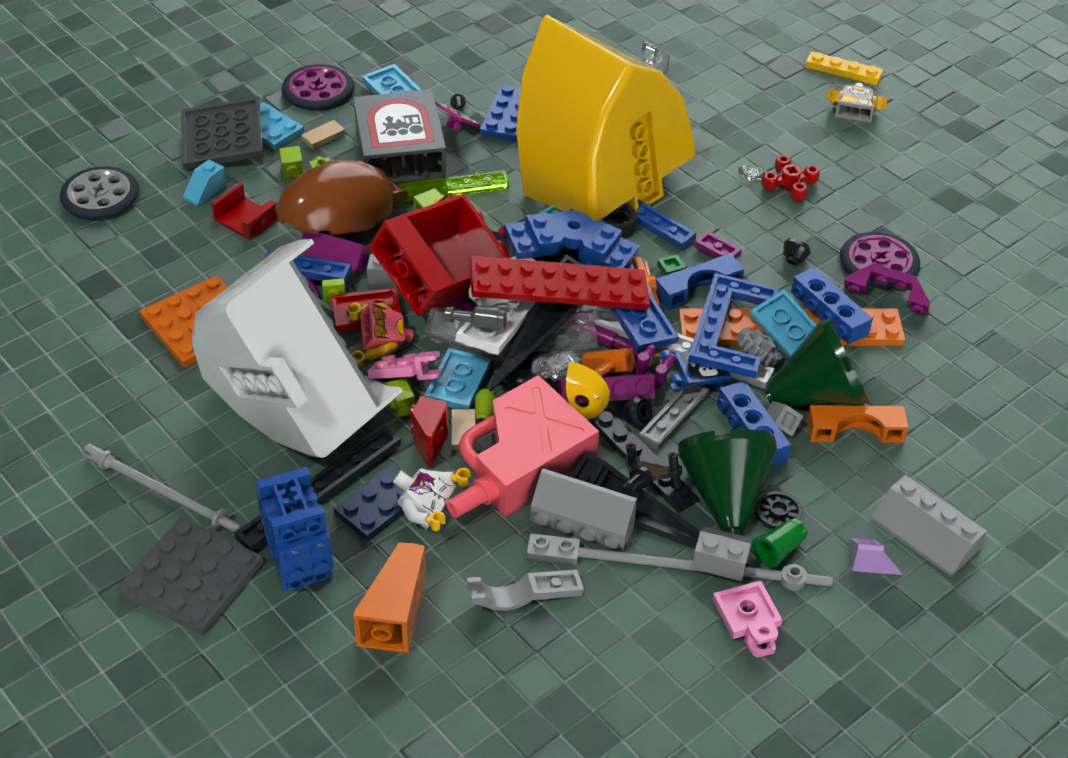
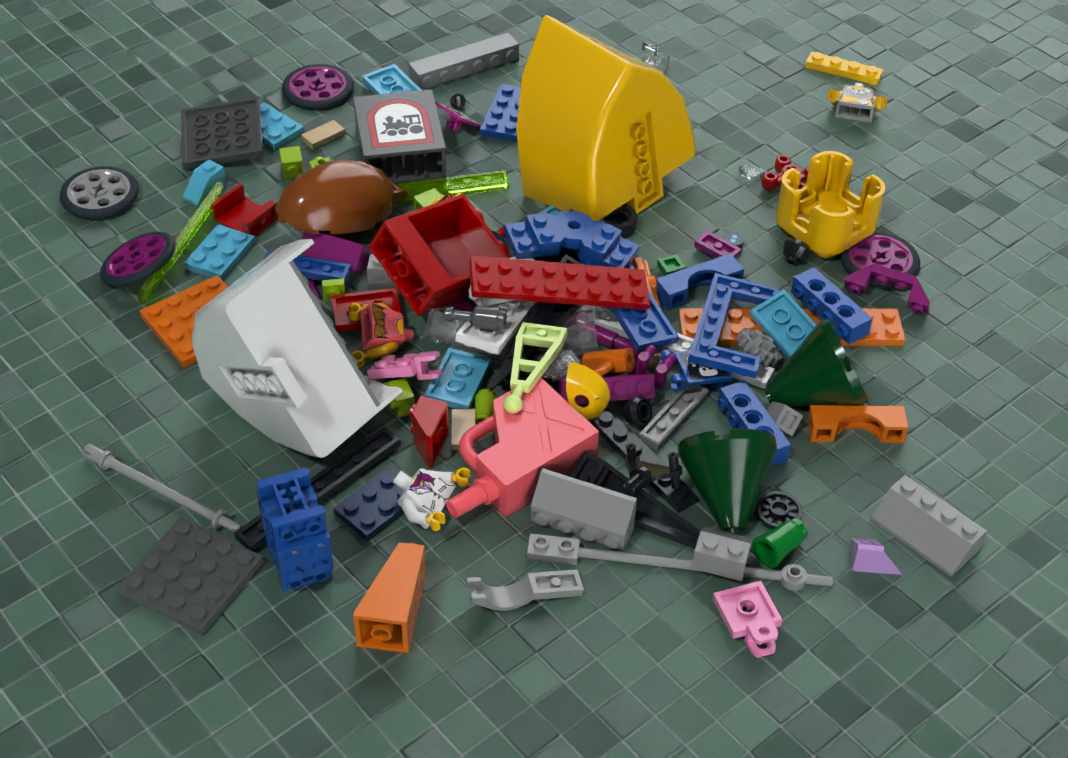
(137, 259): none -> wedge
(181, 242): none -> clear neon green tile
(219, 252): none -> medium azure plate
(464, 61): none -> light grey brick
(532, 335): none -> yellowish green plate
(664, 226): blue plate -> none
(735, 238): none -> tile
(825, 209): none -> yellow piece

